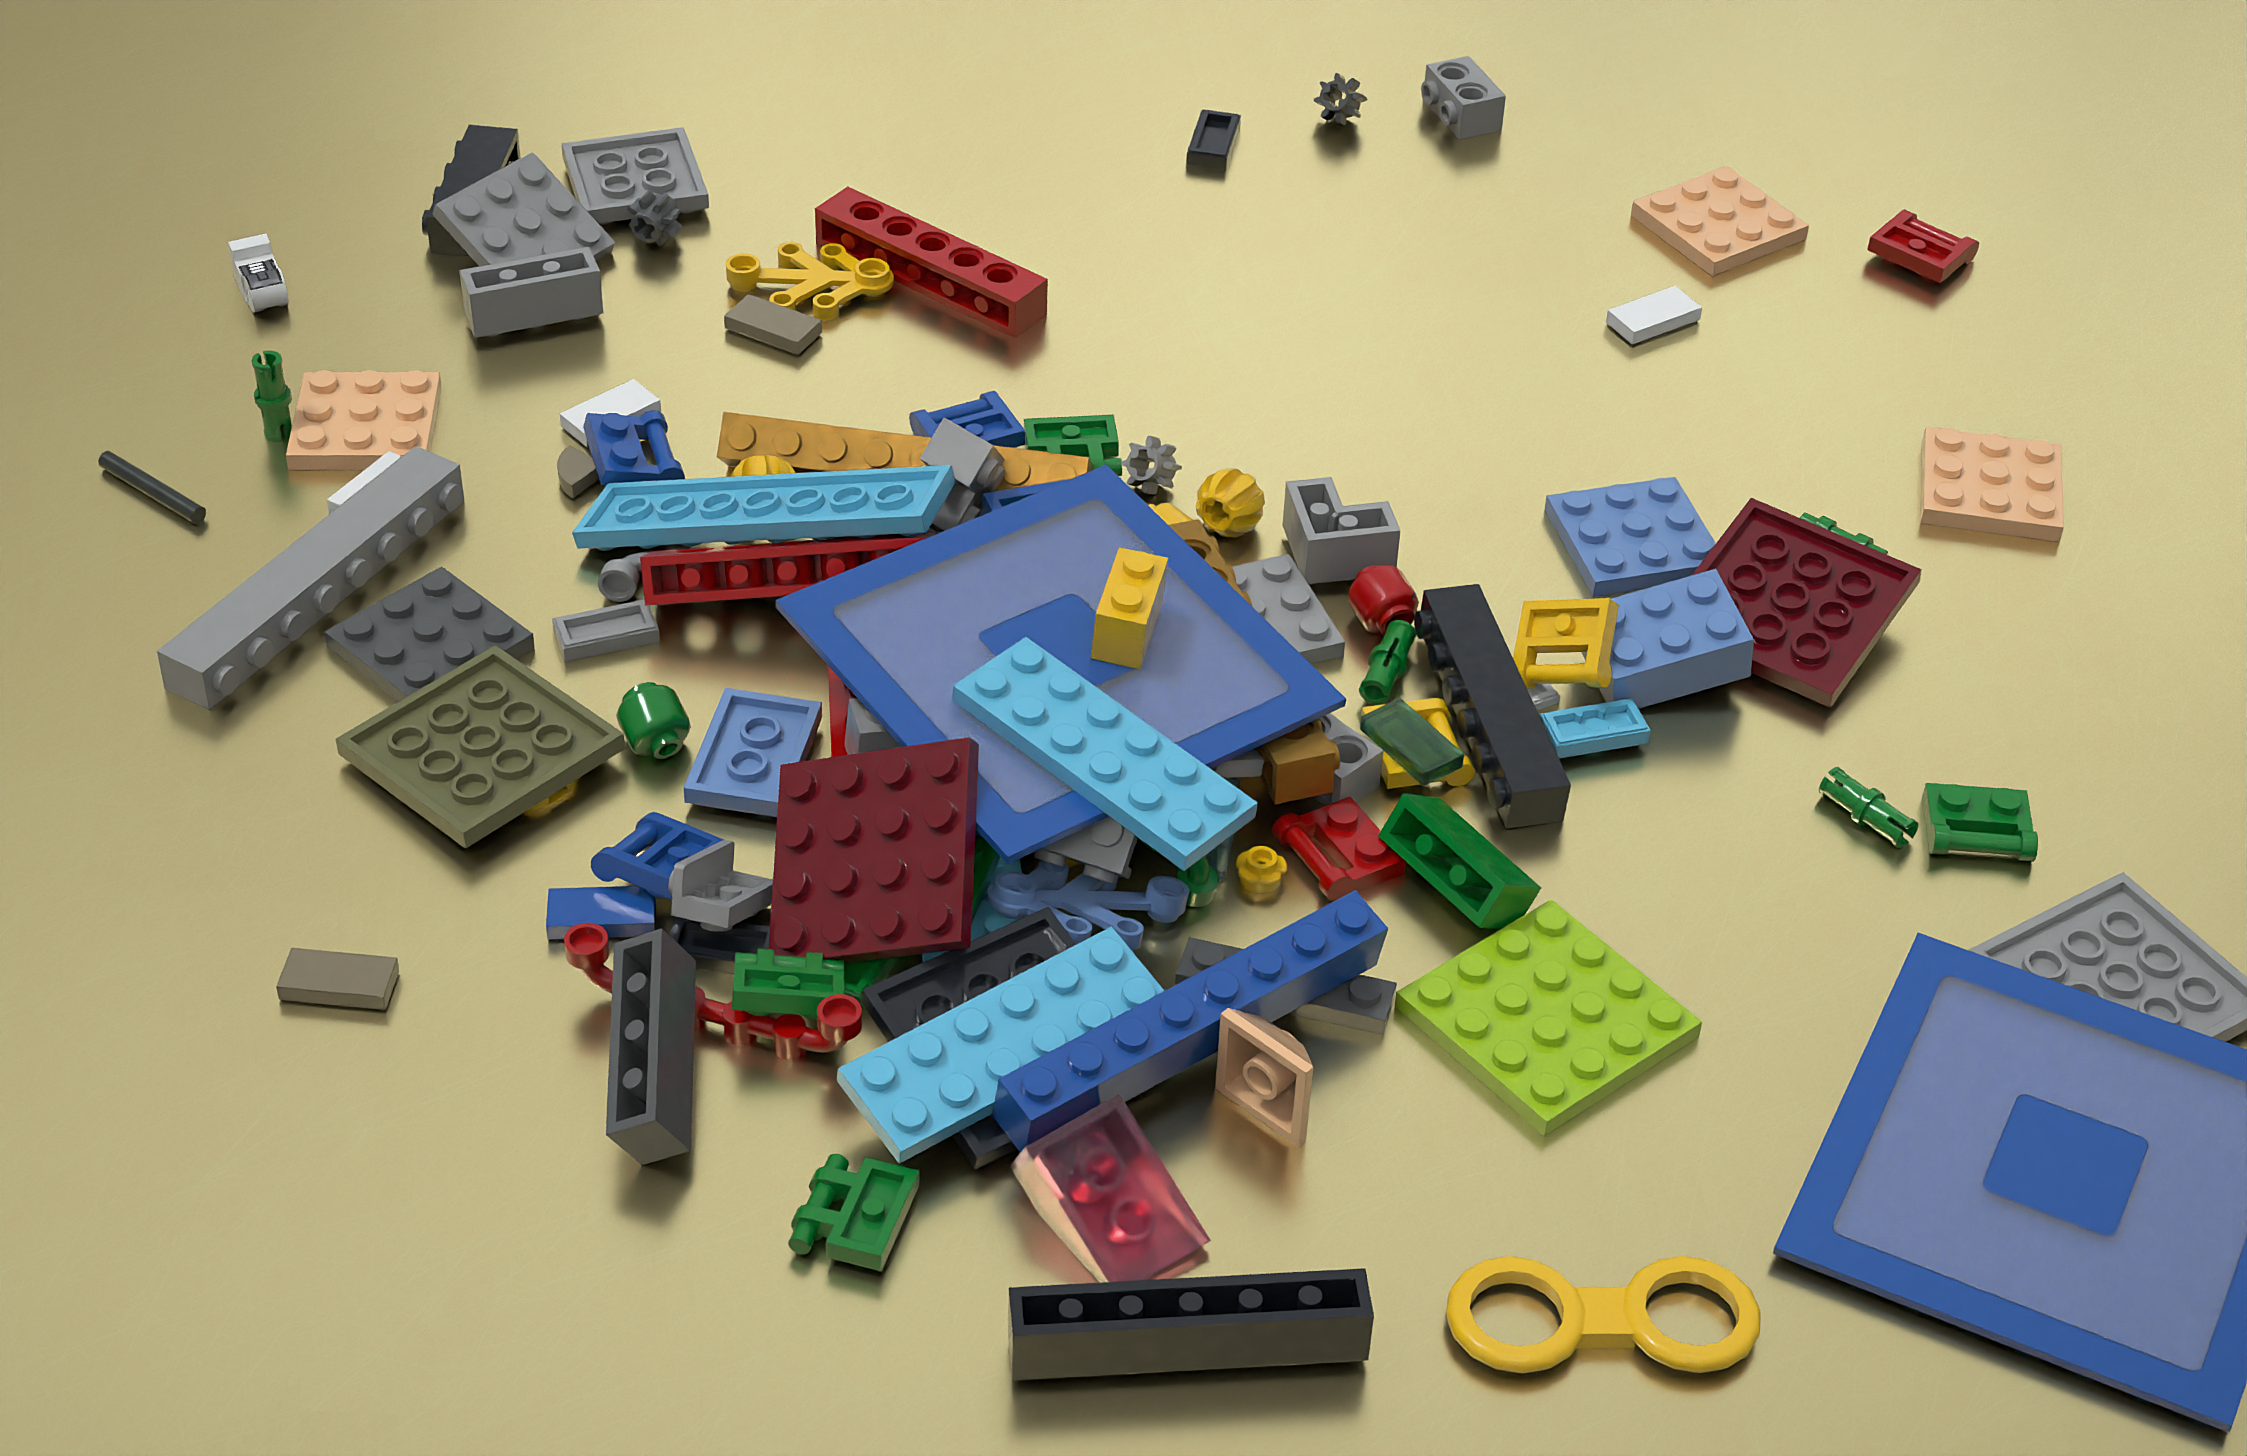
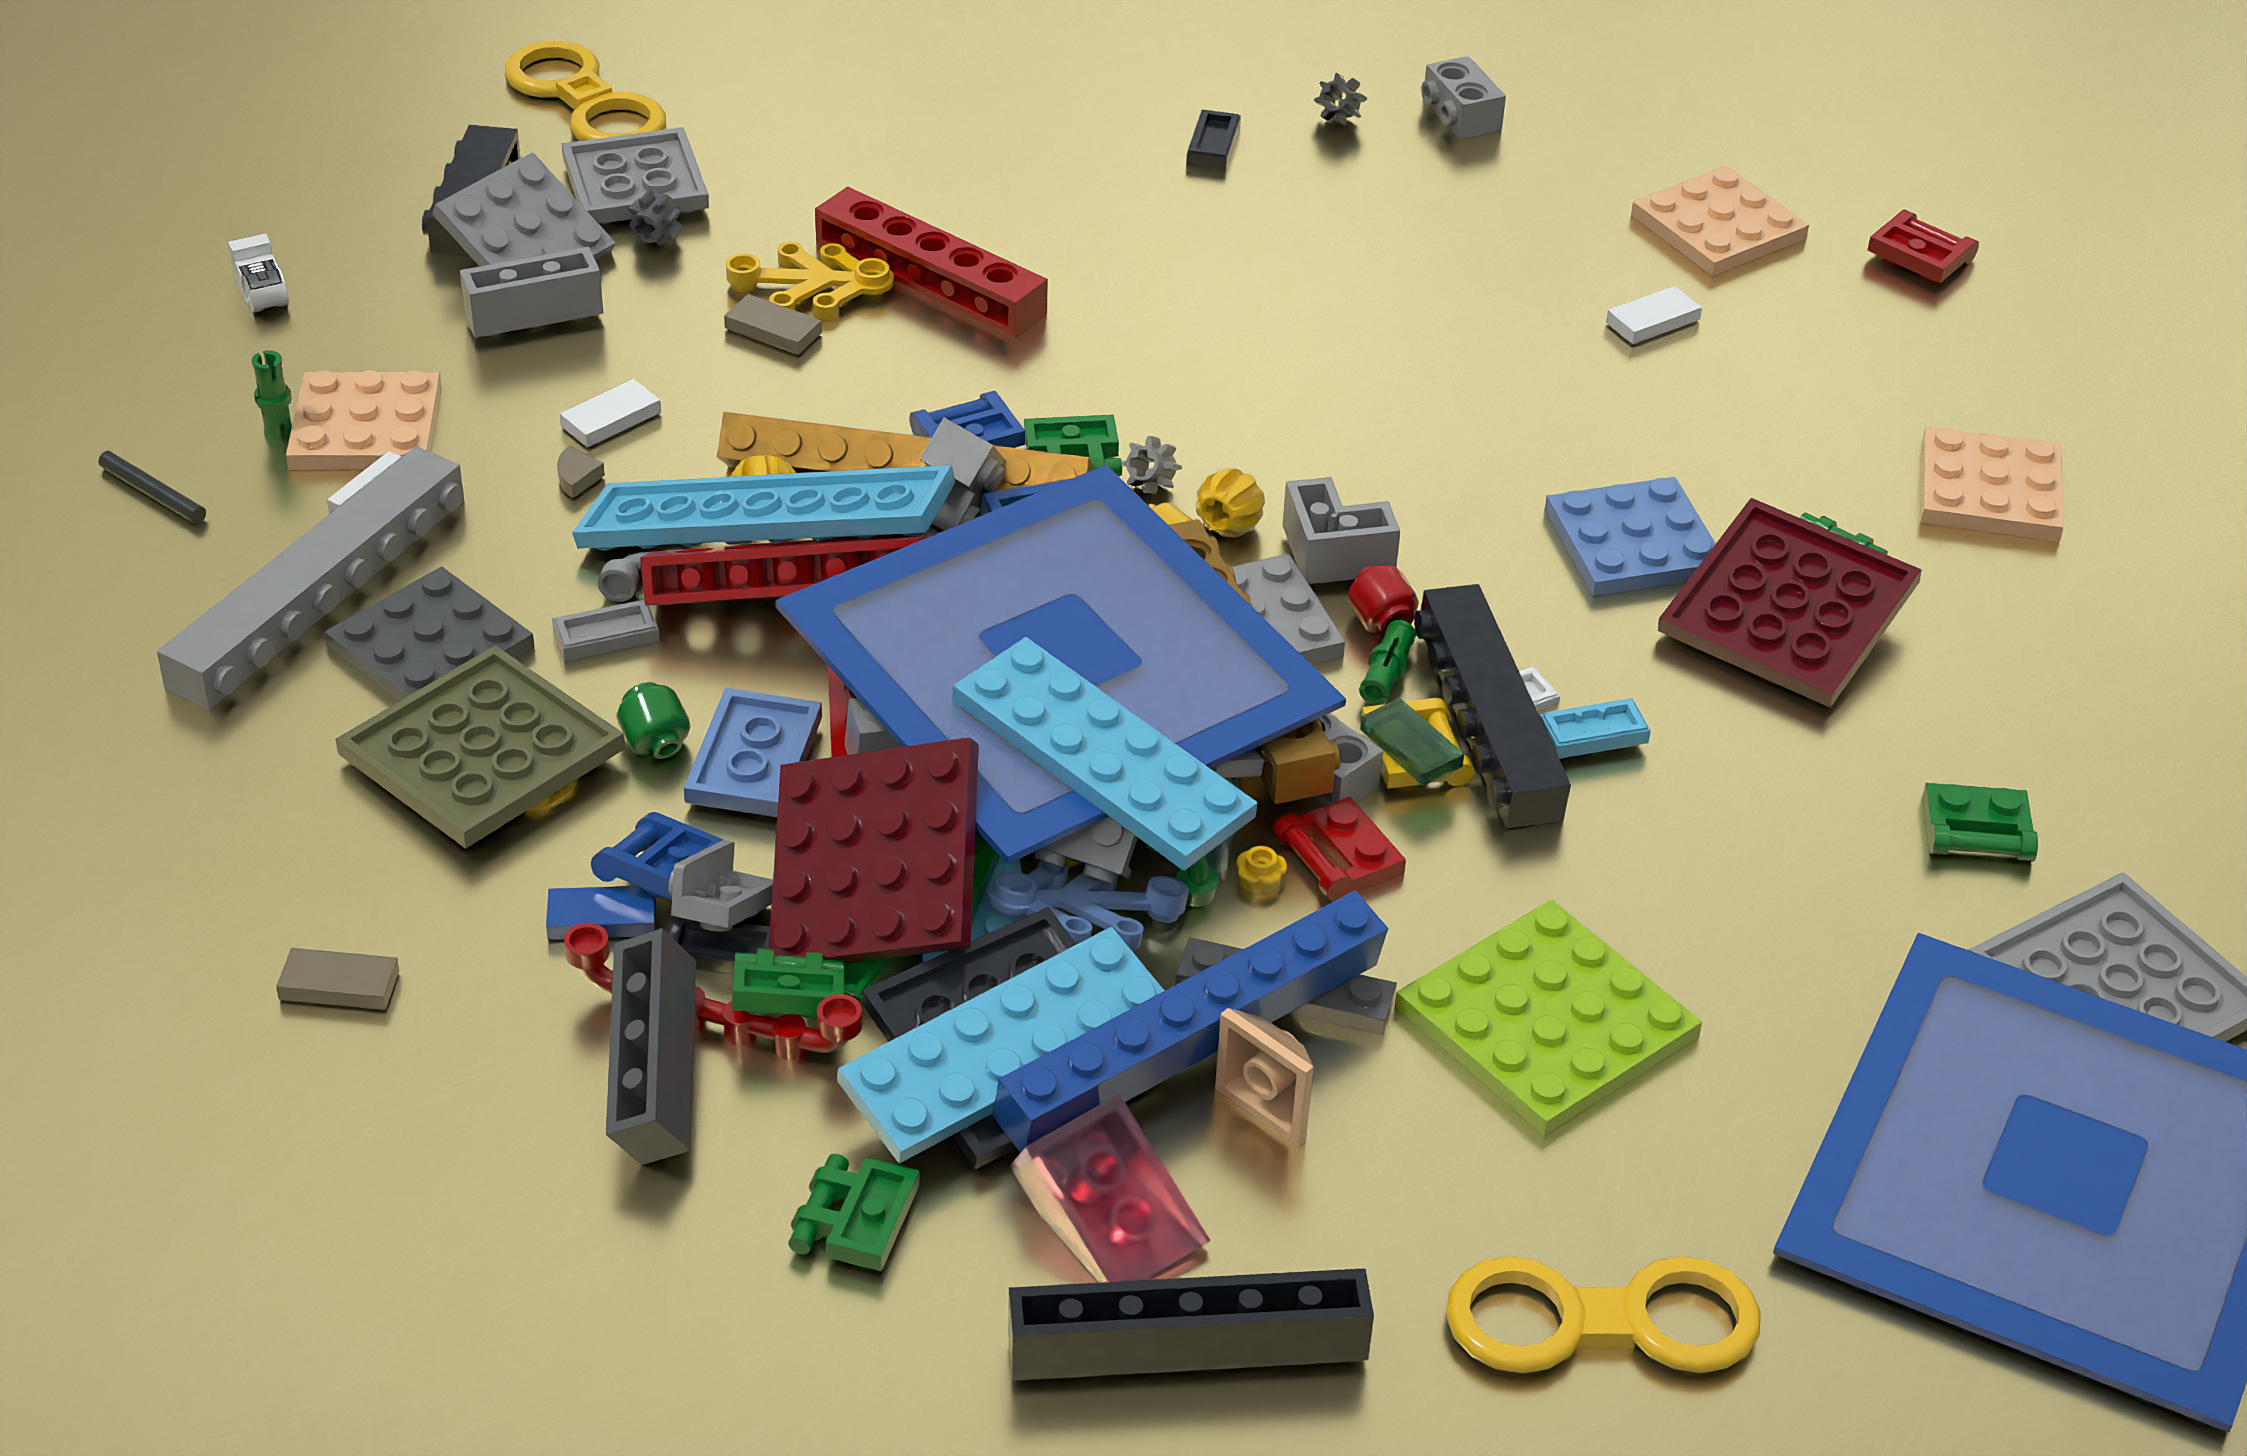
(582, 91): none -> yellow bar
(618, 451): blue plate -> none
(1129, 608): yellow brick -> none
(1459, 861): green brick -> none
(1566, 628): yellow plate -> none
(1677, 641): medium blue brick -> none
(1868, 807): green pin -> none

